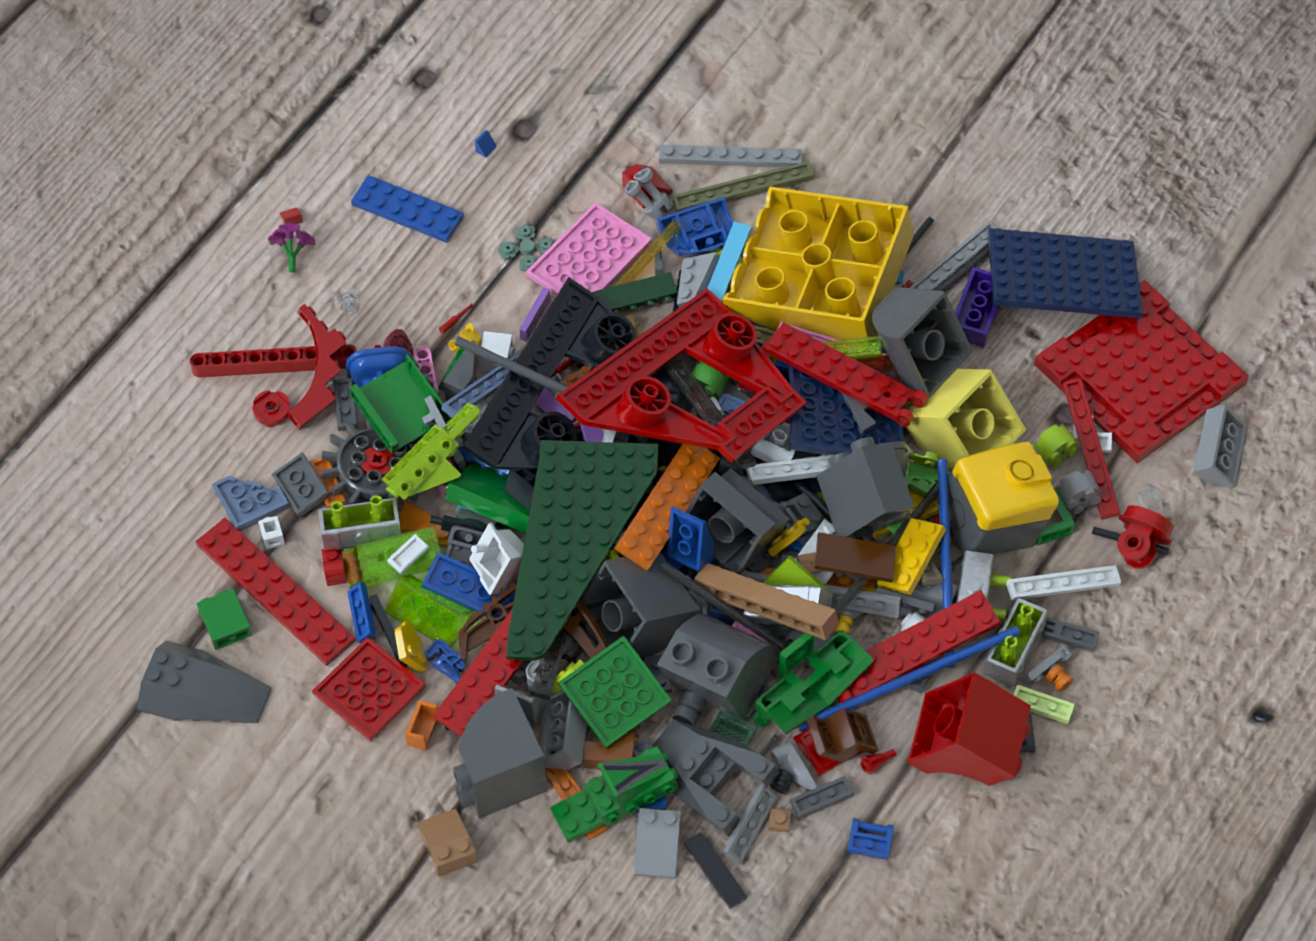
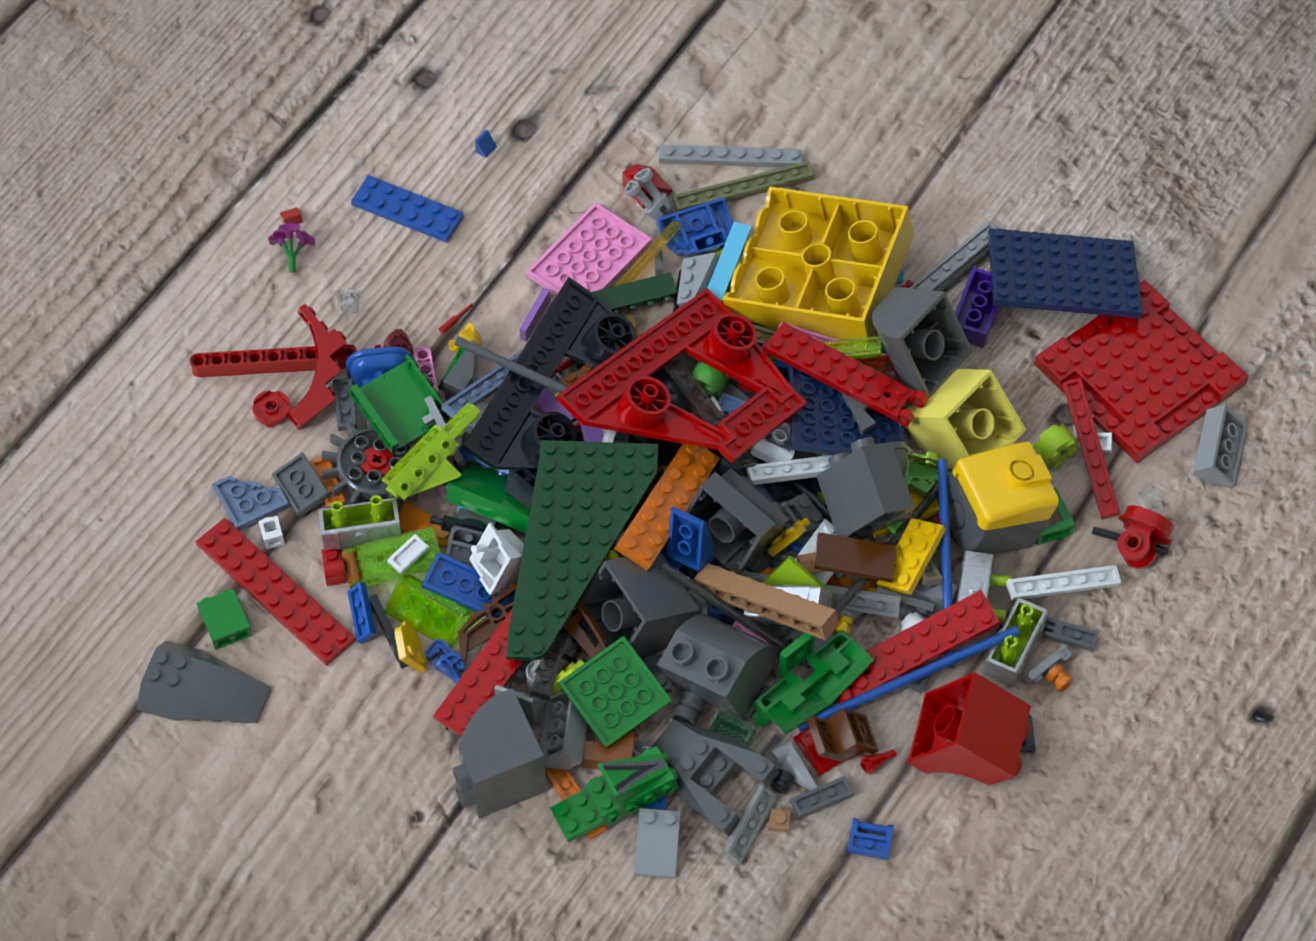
(368, 689): red plate -> none
(421, 725): orange panel -> none
(447, 842): medium nougat slope -> none
(498, 343): white head -> none
(526, 246): sand green plant -> none
(715, 870): black tile -> none
(927, 223): black bar -> none
(1045, 704): yellowish green plate -> none
(1079, 491): light grey brick -> none

